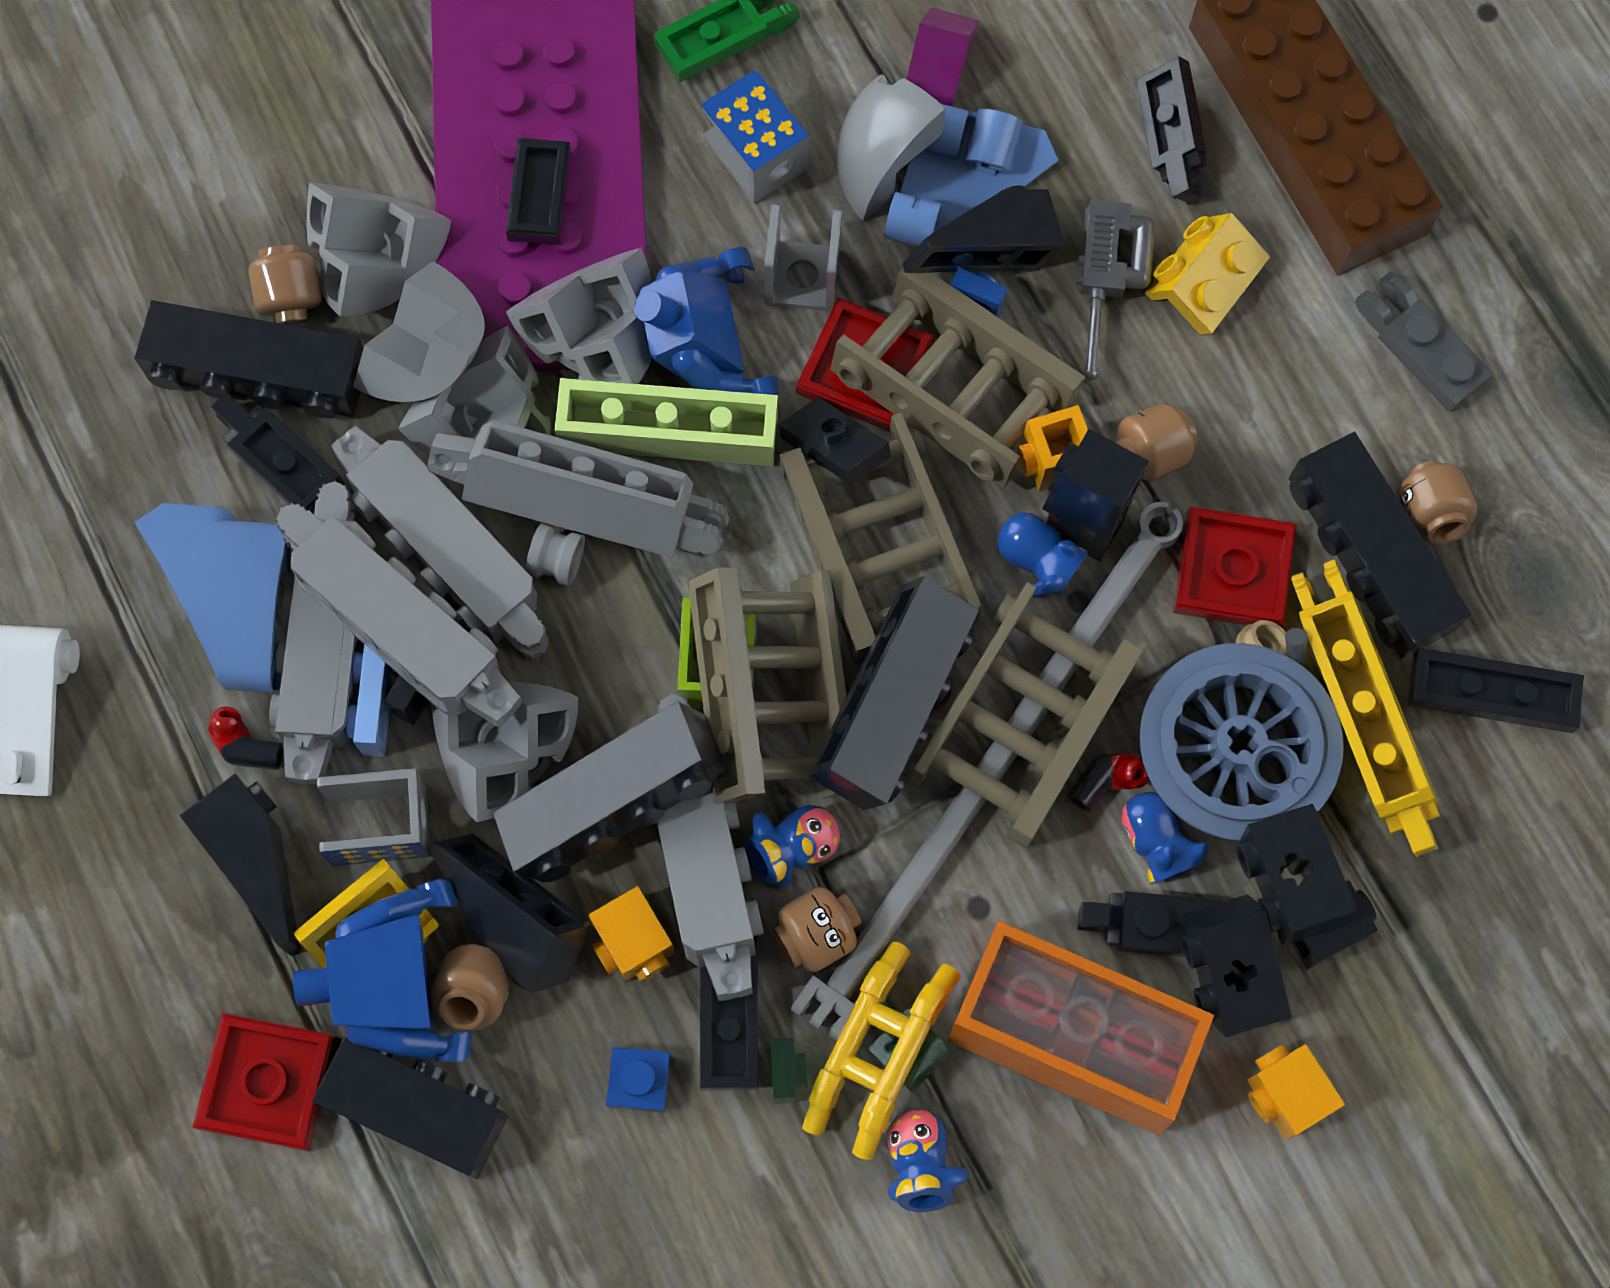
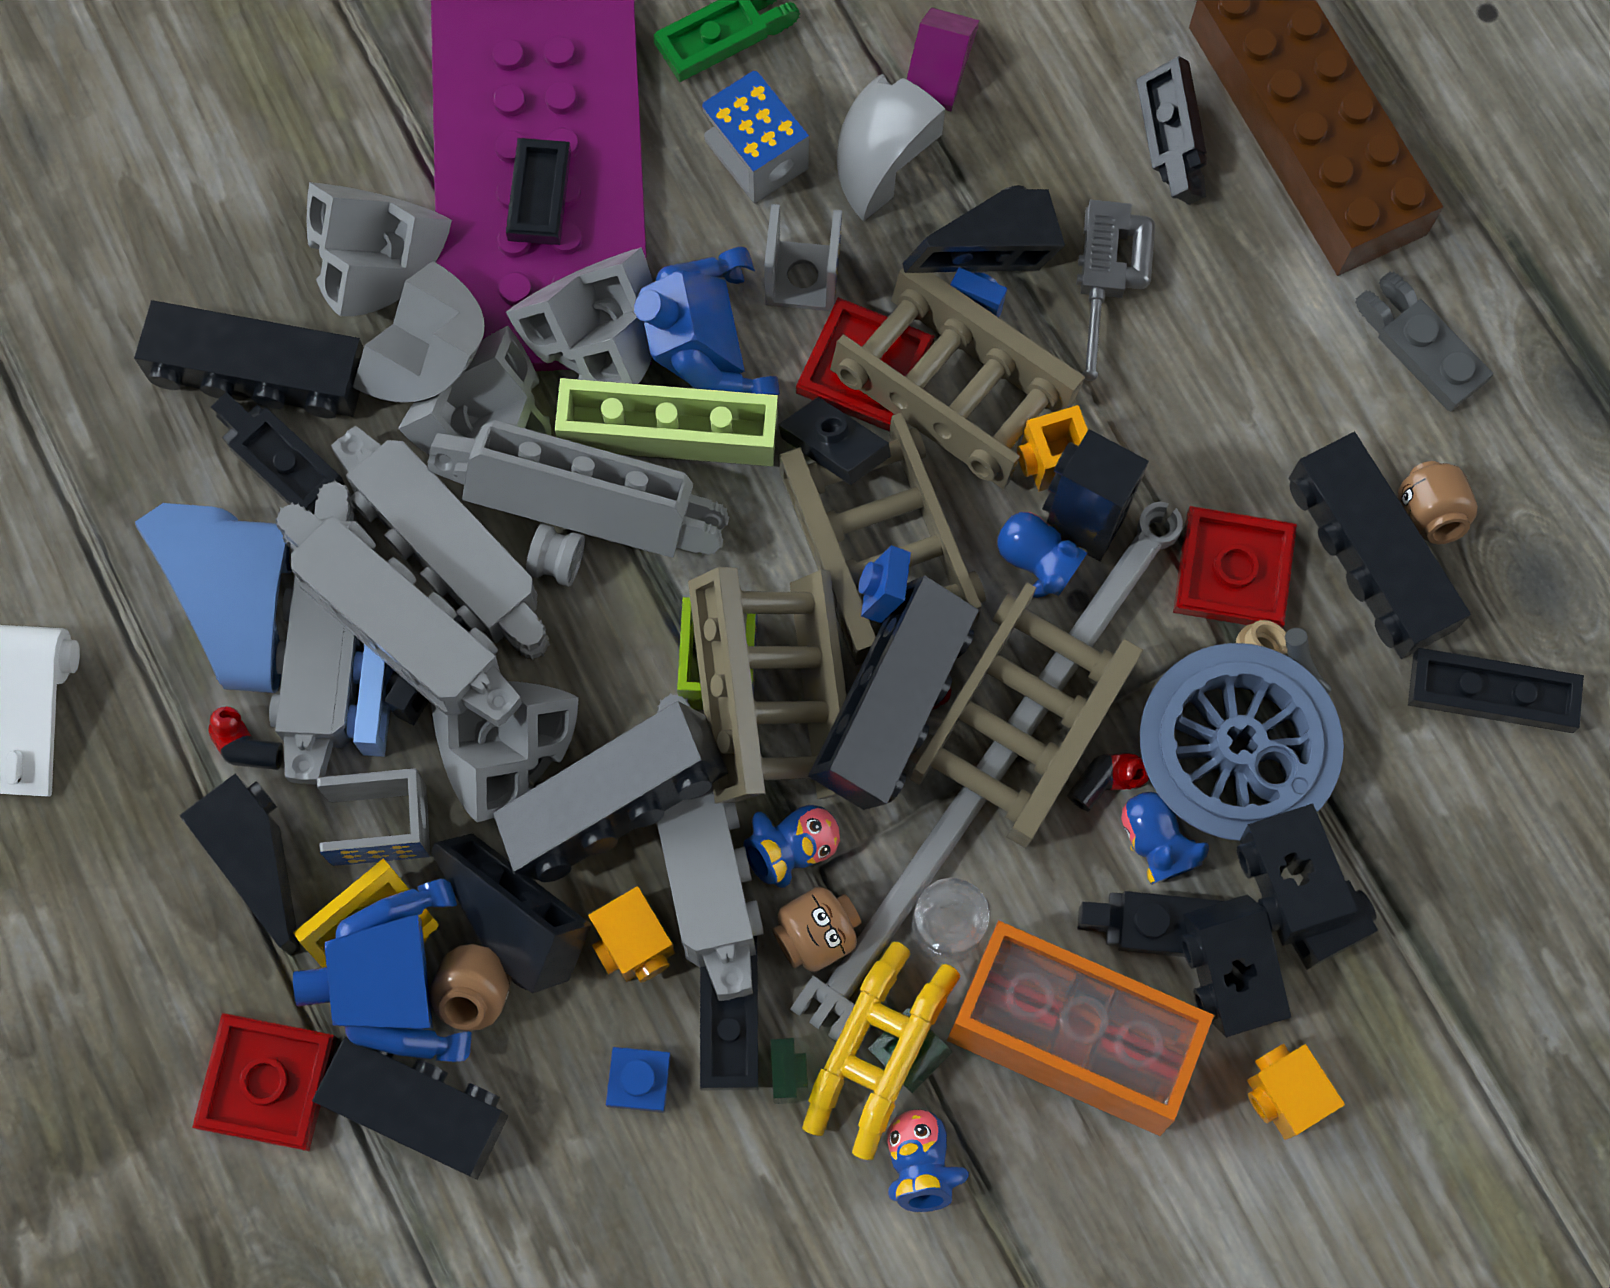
(285, 283): medium nougat head -> none
(884, 584): none -> blue plate
(949, 920): none -> clear wheel
(964, 168): medium blue panel -> none
(1160, 436): medium nougat head -> none
(1208, 270): yellow bracket -> none
(1369, 710): yellow hinge -> none

